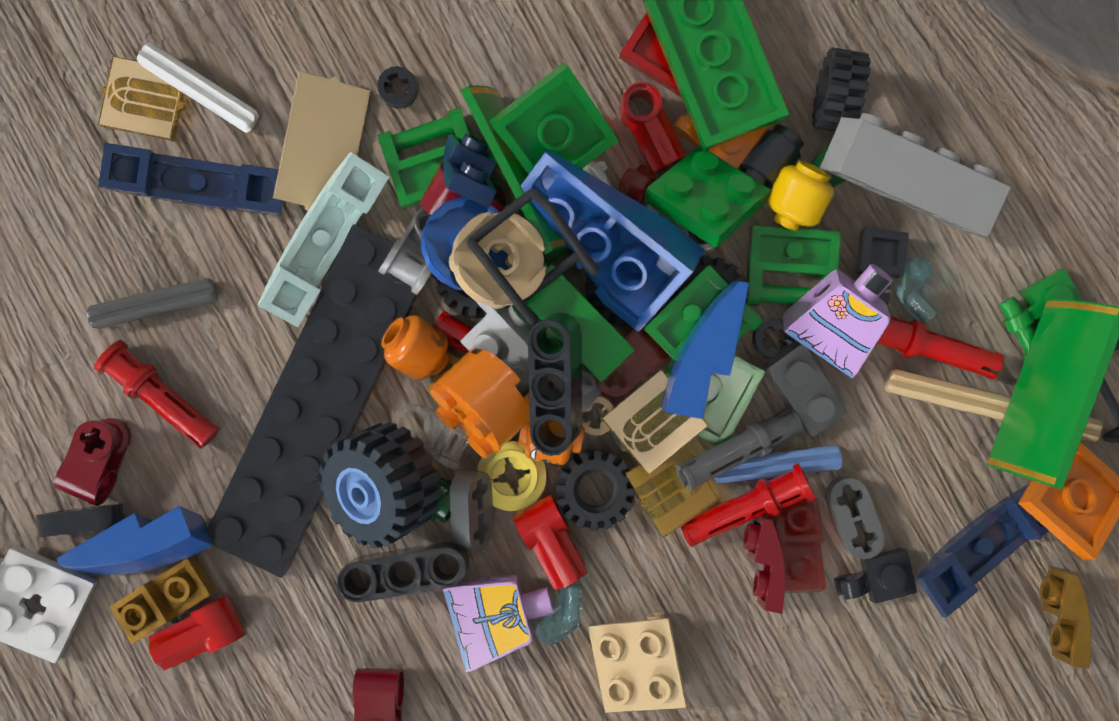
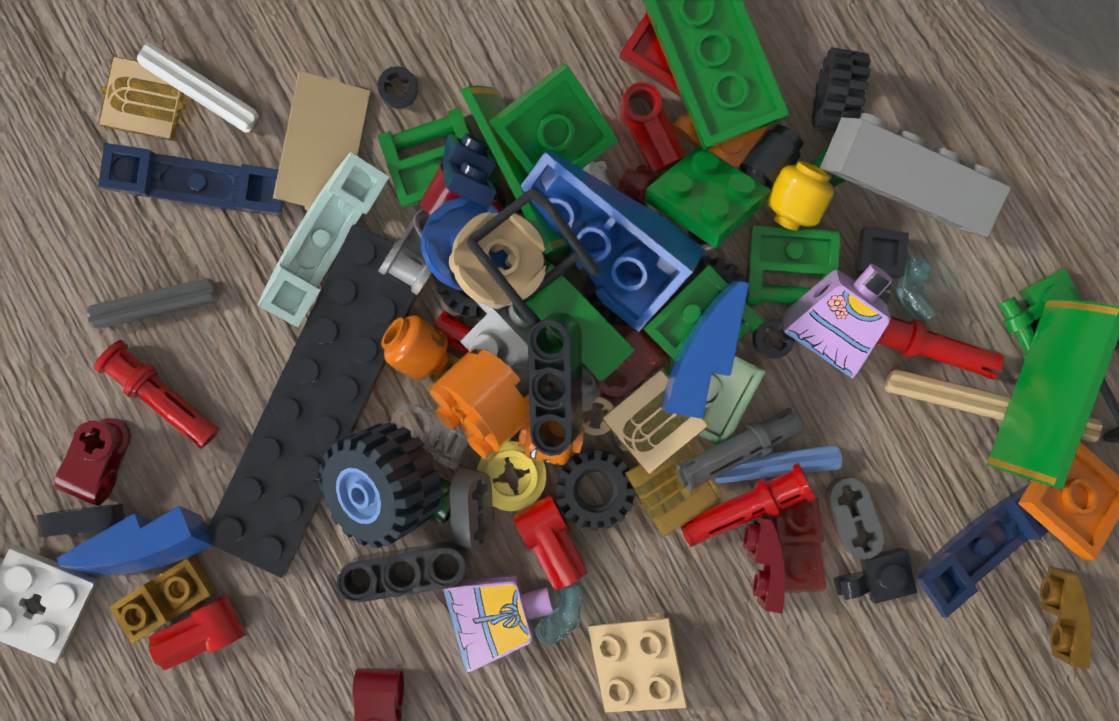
(805, 388): dark grey plate -> none

